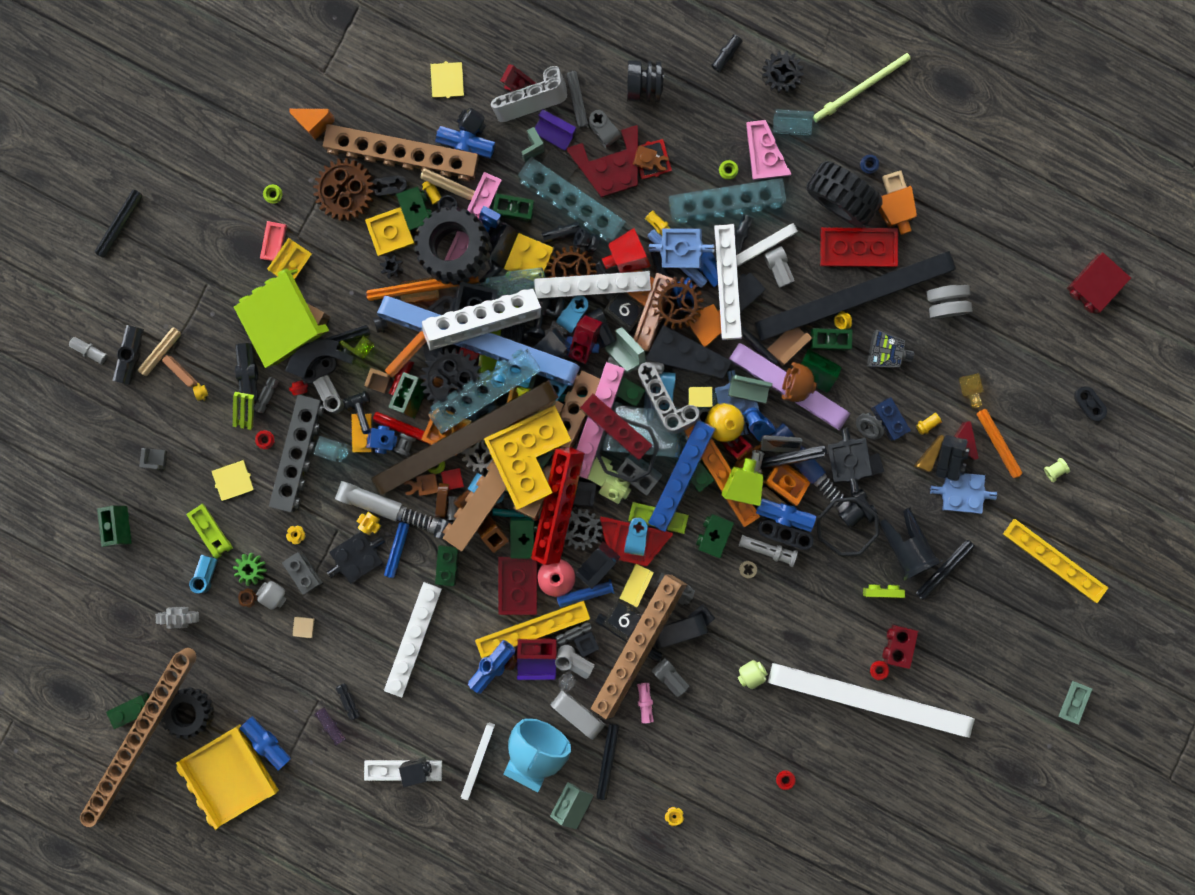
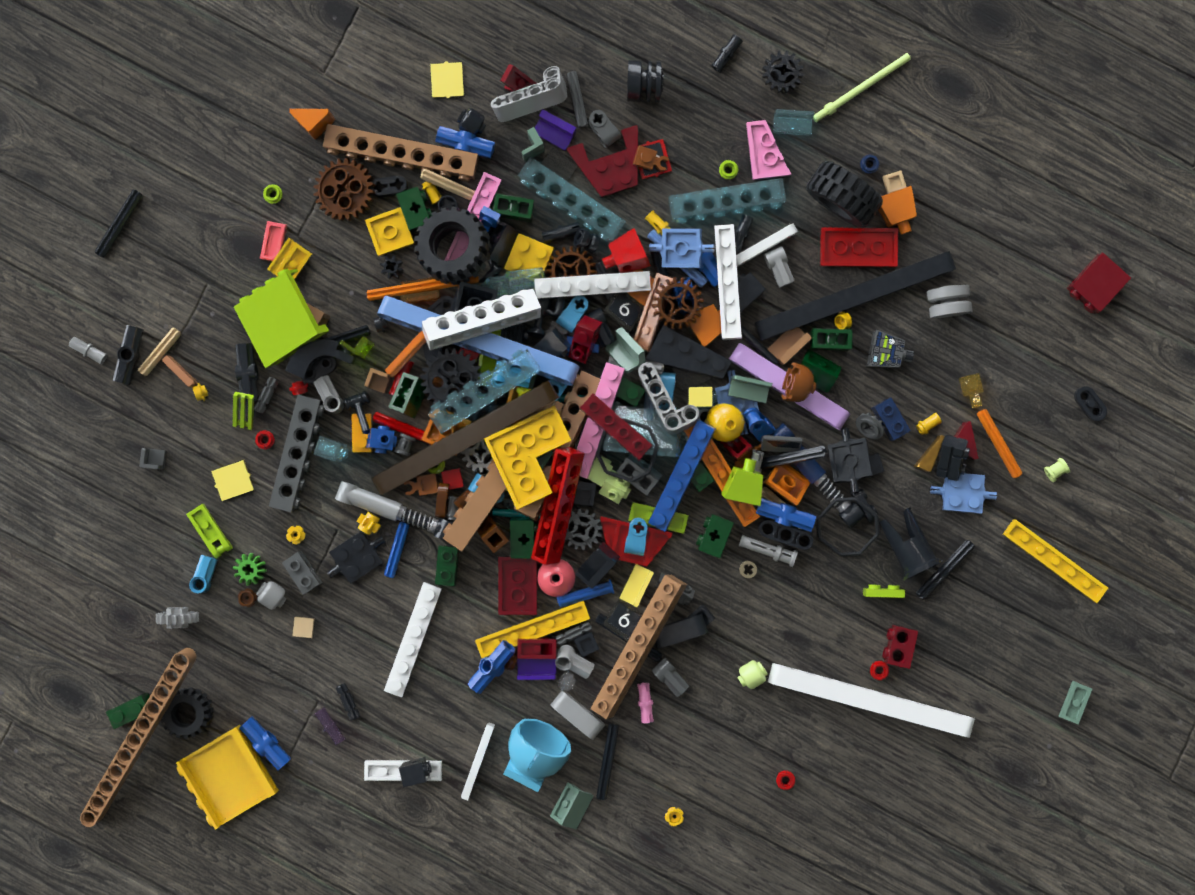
(114, 526): dark green brick -> none

